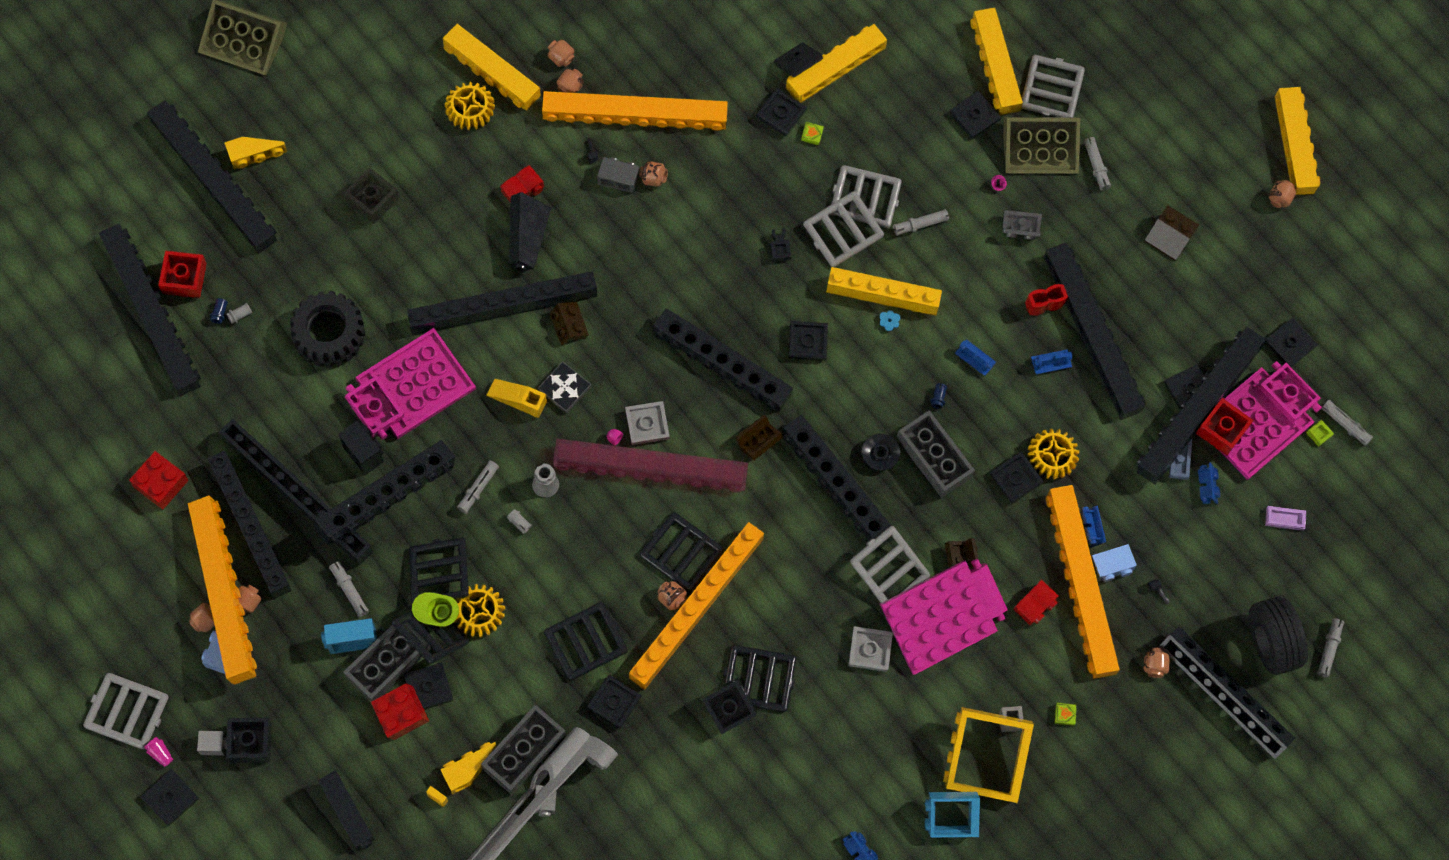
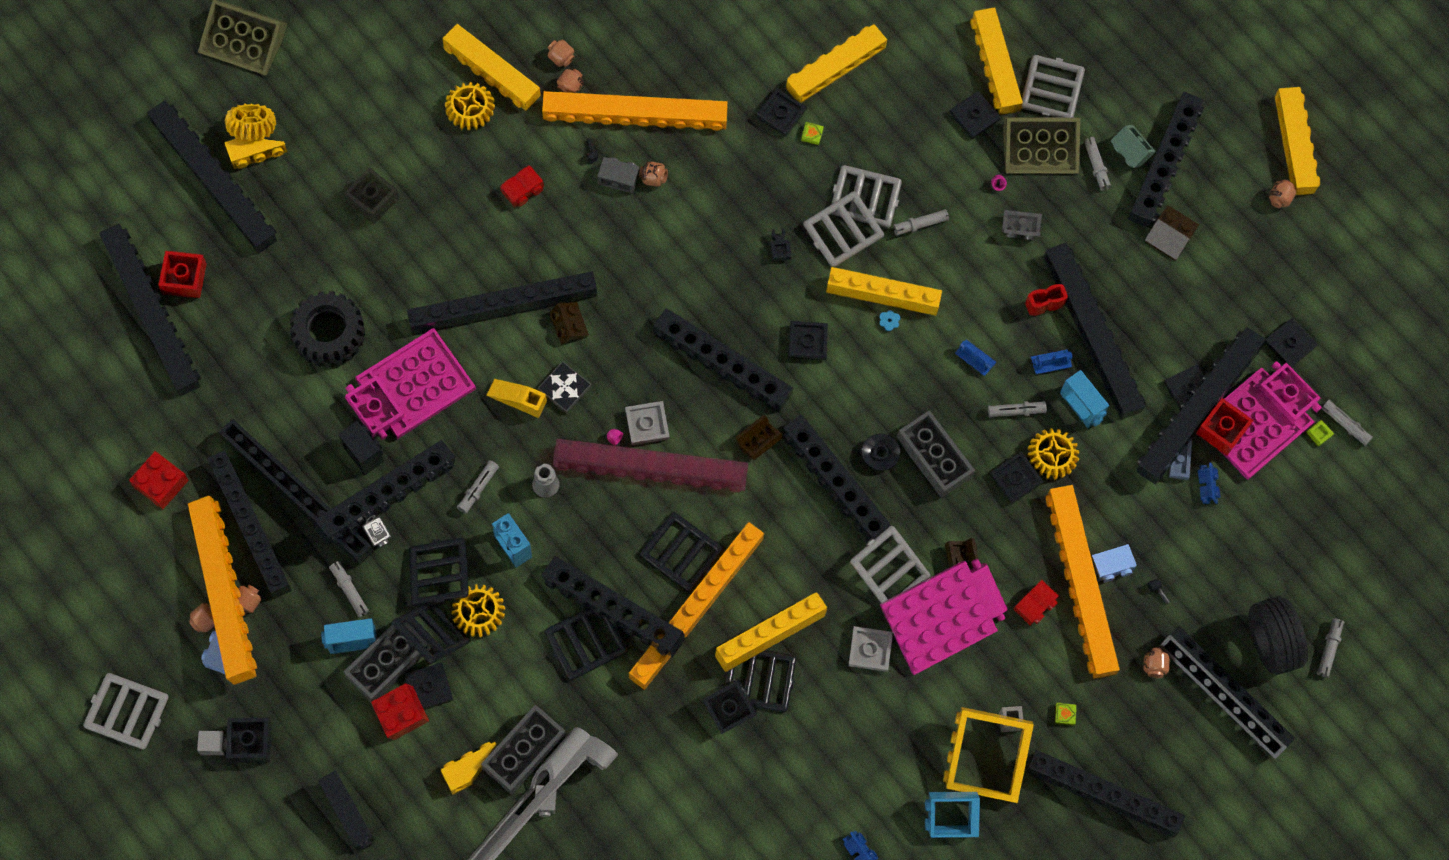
(158, 751): dark pink cone -> none
(170, 797): black plate -> none
(218, 311): dark blue pin -> none
(239, 313): light grey pin -> none
(250, 122): none -> yellow gear
(376, 532): none -> flat silver brick
(435, 609): lime piece -> none
(437, 796): yellow tile -> none
(510, 536): none -> dark azure window
(519, 521): light grey pin -> none
(527, 230): black slope -> none
(560, 569): none -> black brick
(614, 701): black plate -> none
(672, 595): nougat head -> none
(770, 632): none -> yellow brick
(798, 59): black plate -> none
(938, 398): dark blue pin -> none
(1017, 409): none -> light grey pin
(1084, 399): none -> dark azure window
(1093, 526): blue hinge -> none
(1105, 793): none -> black brick
(1132, 146): none -> sand green brick
(1140, 213): none -> black brick
(1285, 518): lavender tile -> none

